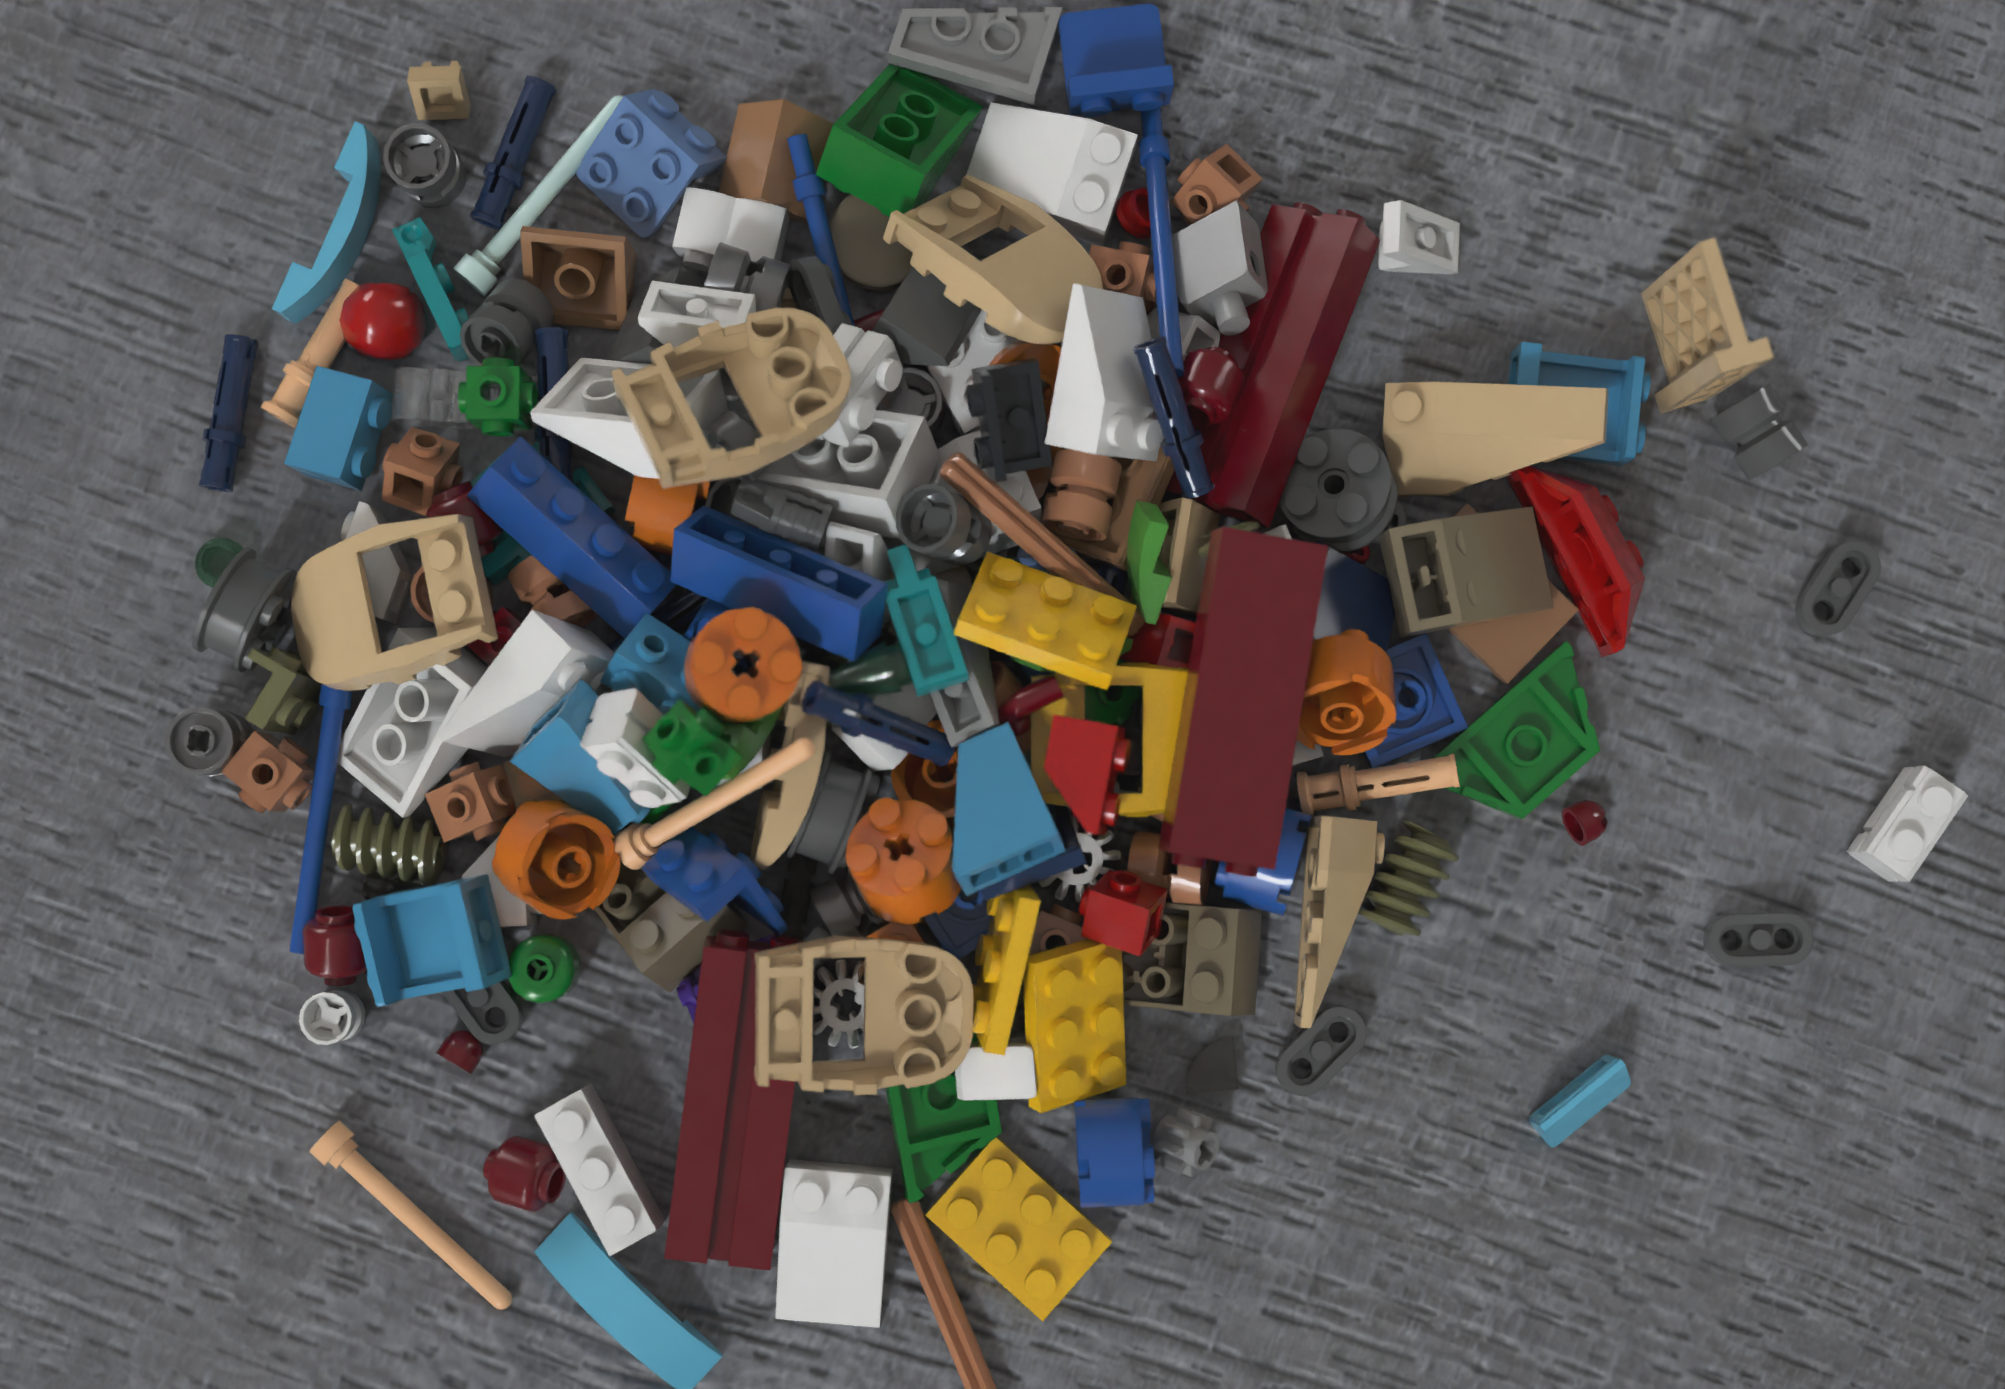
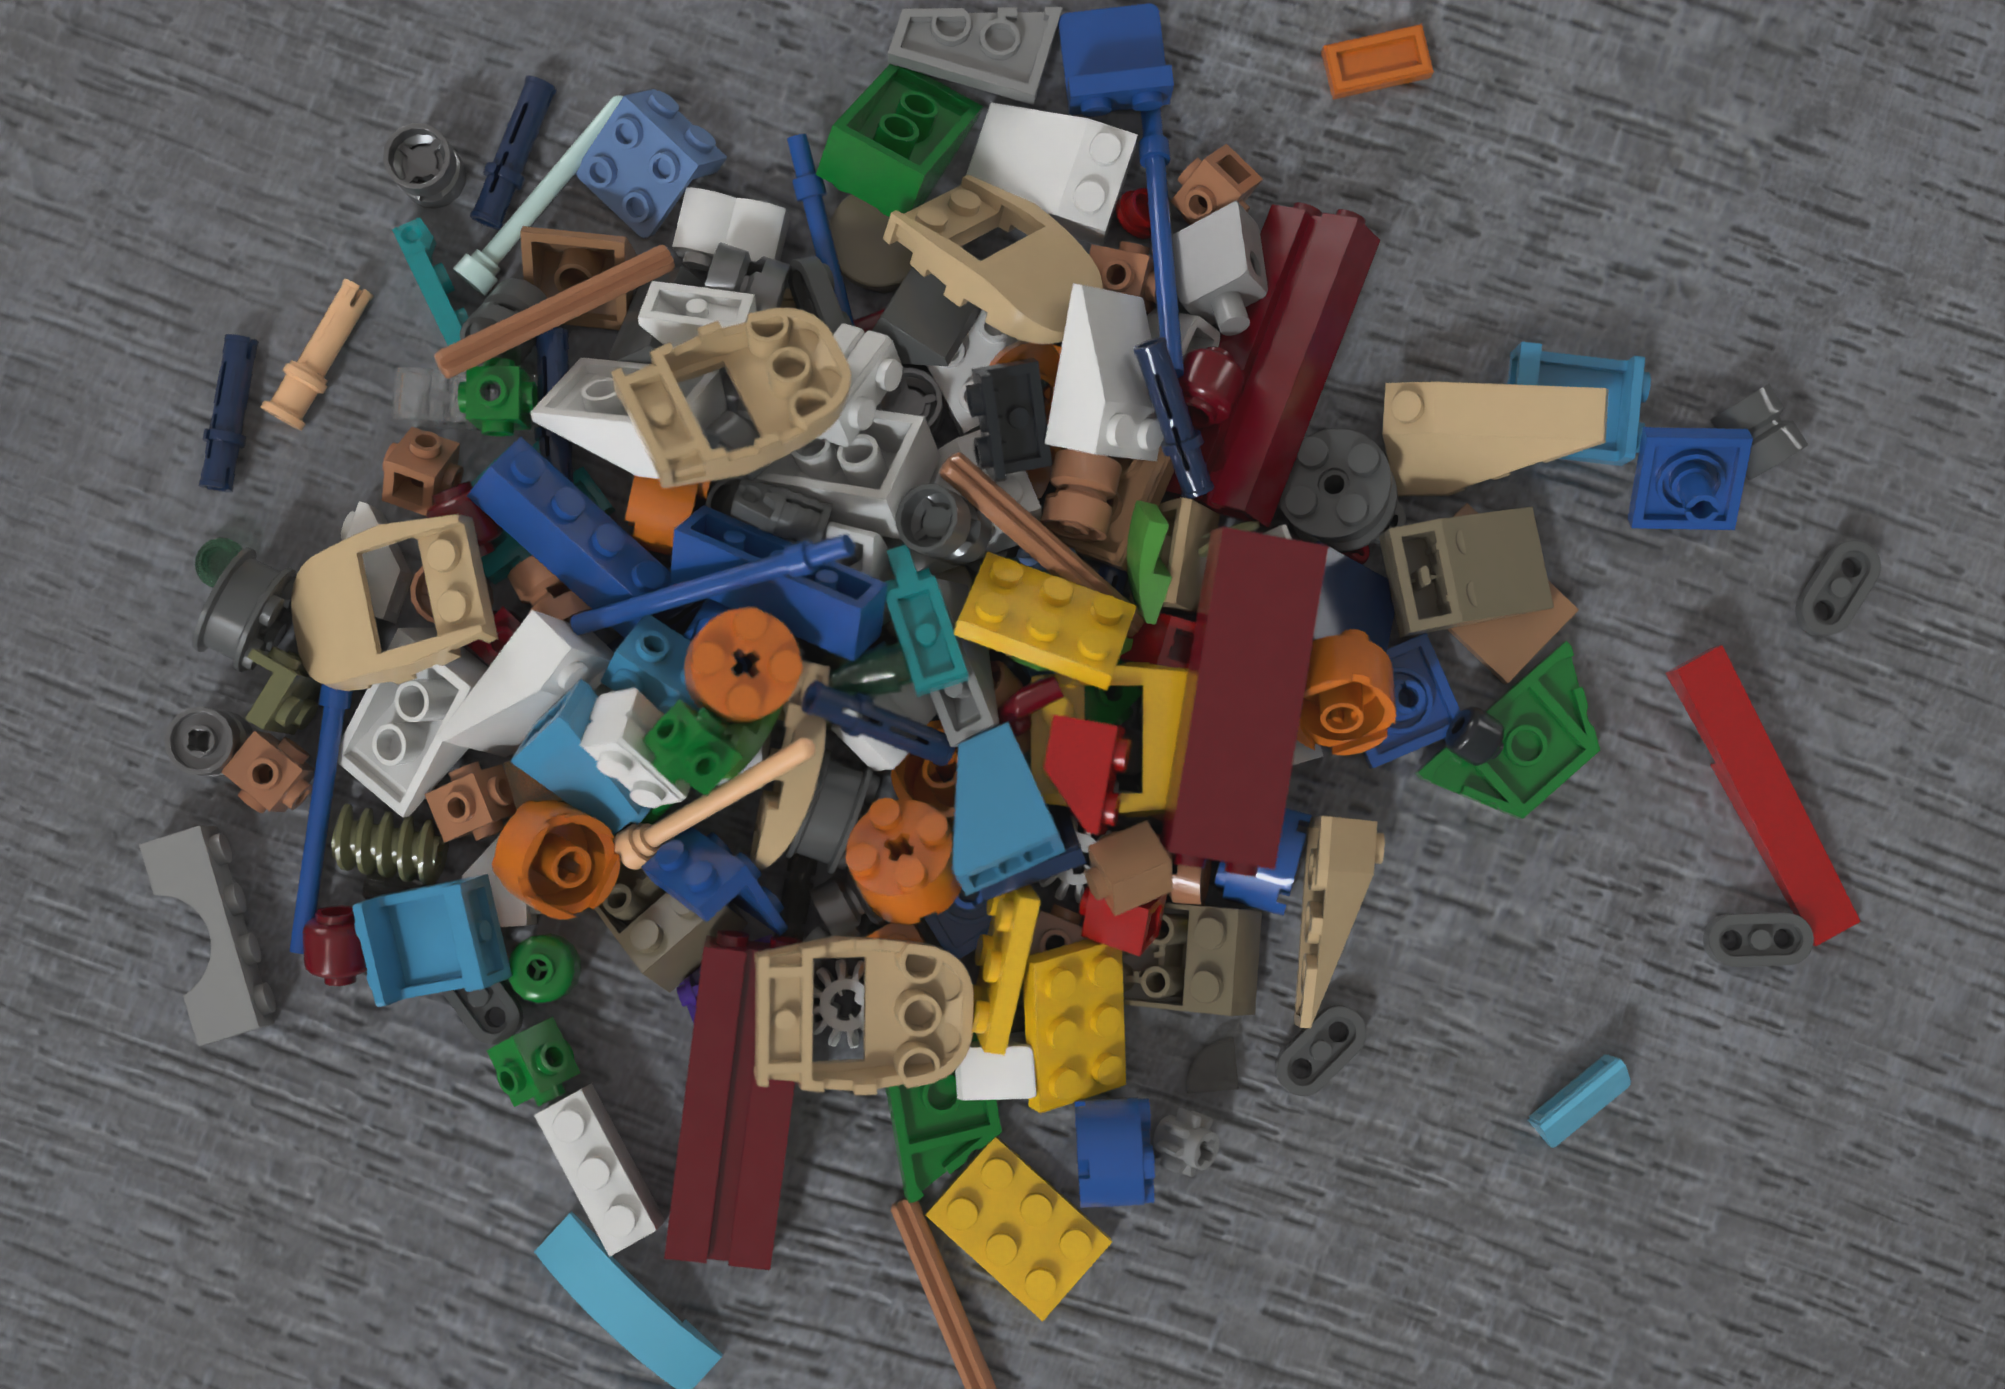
(231, 992): none -> light grey arch
(309, 288): medium azure slope -> none
(321, 1021): white wheel -> none
(339, 428): dark azure brick -> none
(340, 1150): light nougat piece -> none
(383, 320): red hair -> none
(439, 92): tan tile -> none
(462, 1050): dark red hinge -> none
(524, 1174): dark red head -> none
(534, 1063): none -> green brick
(554, 311): none -> nougat axle
(759, 154): medium nougat slope -> none
(795, 560): none -> blue bar
(833, 1243): white slope -> none
(1129, 868): none -> medium nougat brick
(1351, 787): light nougat pin -> none
(1377, 61): none -> orange tile
(1409, 881): olive piece -> none
(1417, 240): white slope -> none
(1475, 736): none -> black piece
(1584, 821): dark red hinge -> none
(1586, 551): red wedge -> none
(1689, 478): none -> blue plate
(1699, 329): tan fence -> none
(1762, 792): none -> red slope
(1907, 823): white brick -> none

